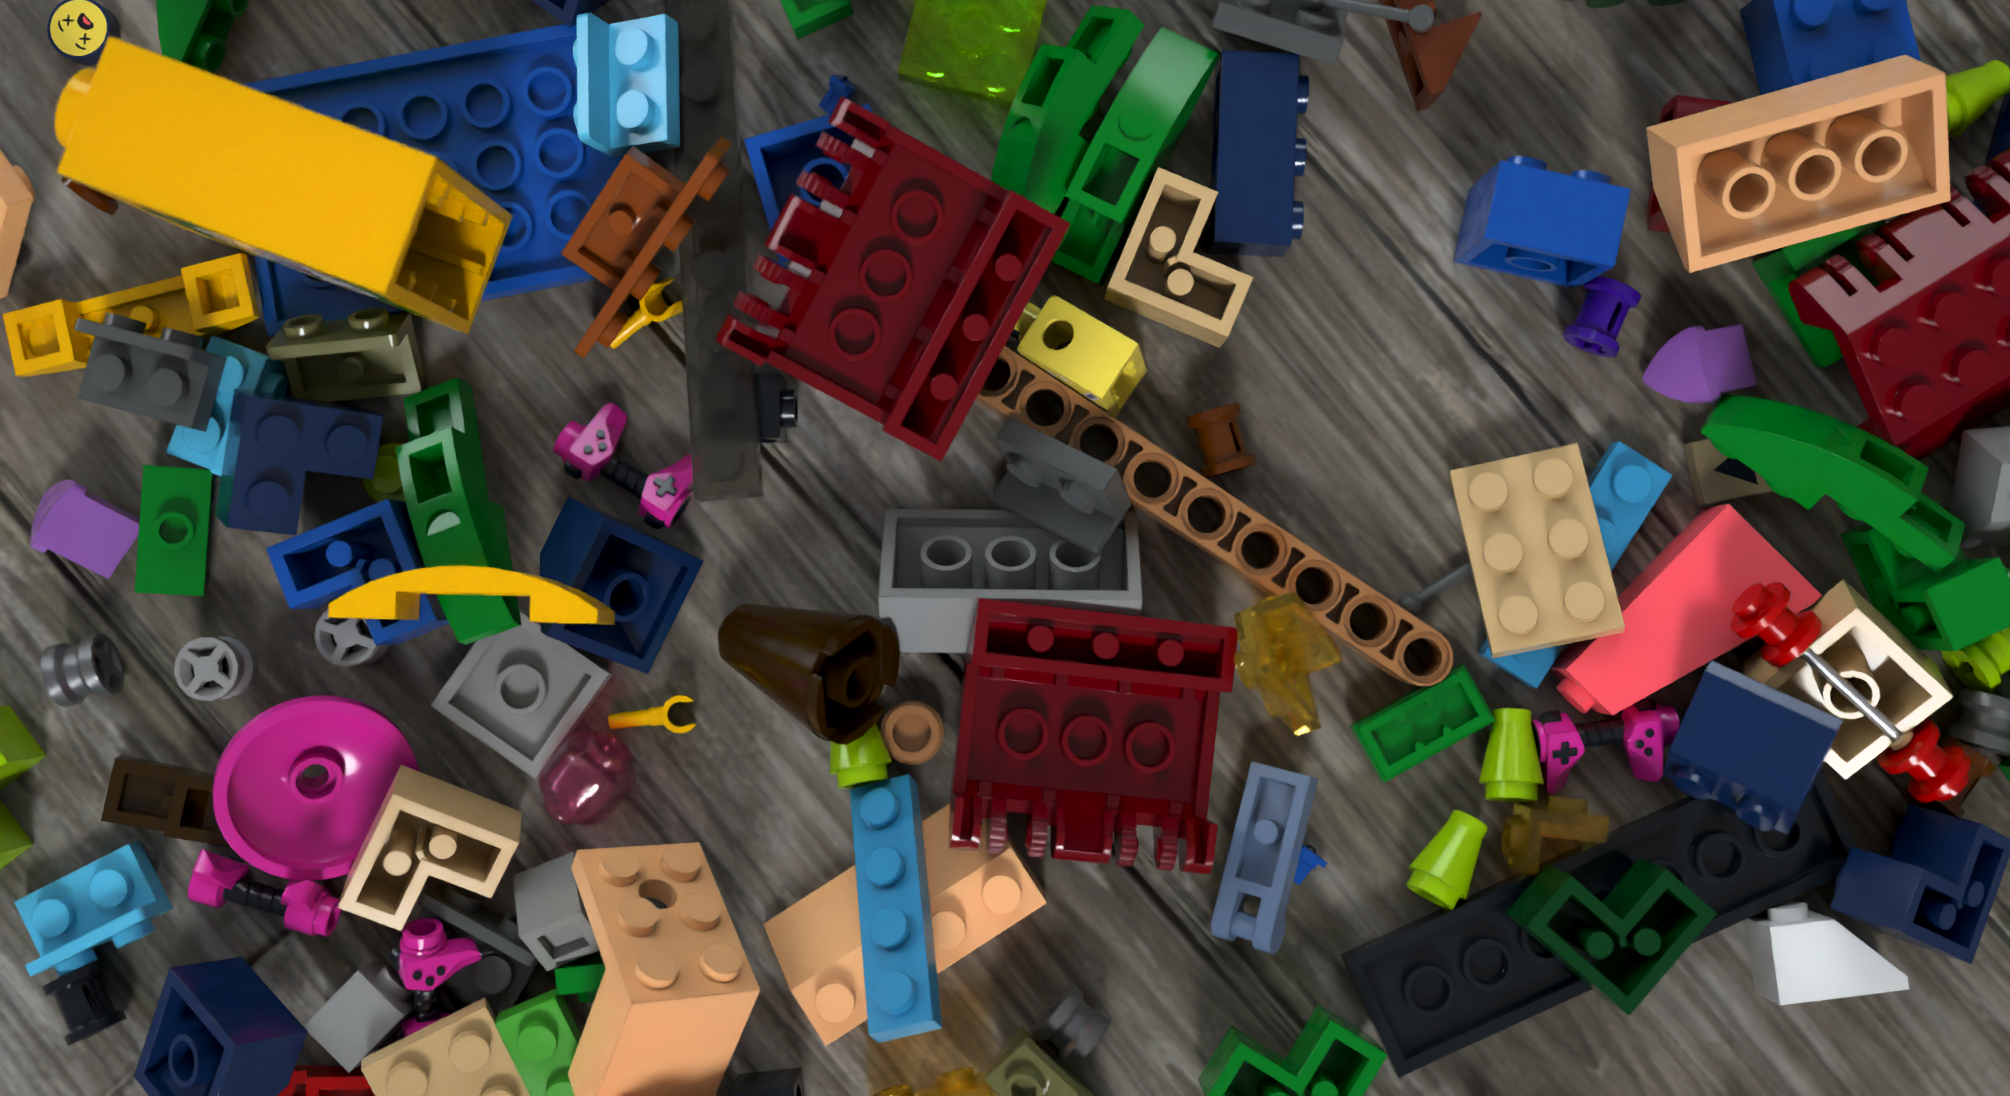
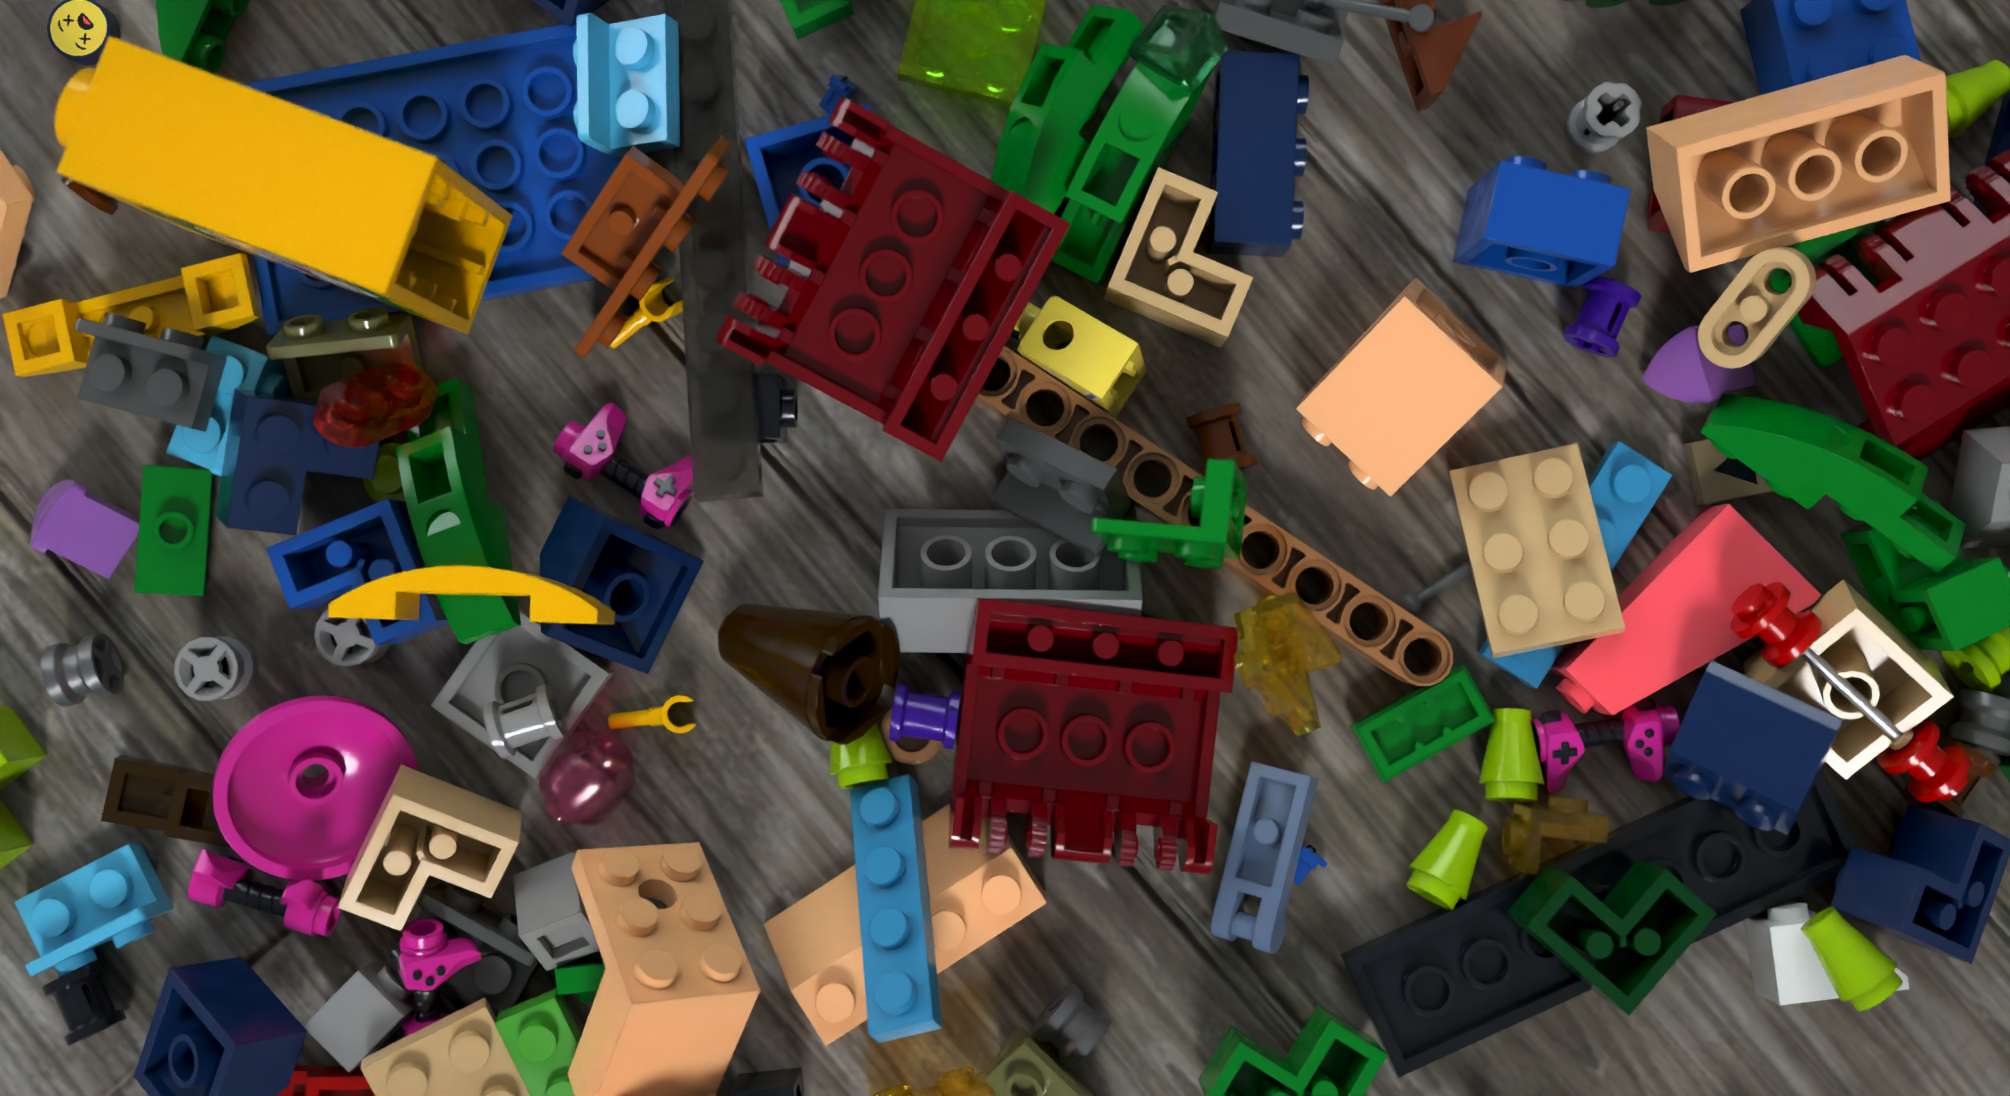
(374, 404): none -> clear red plate
(524, 720): none -> light grey bush
(925, 716): none -> dark purple bush
(1180, 45): none -> clear green slope
(1218, 504): none -> green bracket
(1403, 389): none -> light nougat slope
(1622, 120): none -> light grey bush
(1757, 306): none -> tan plate
(1851, 961): none -> lime cone

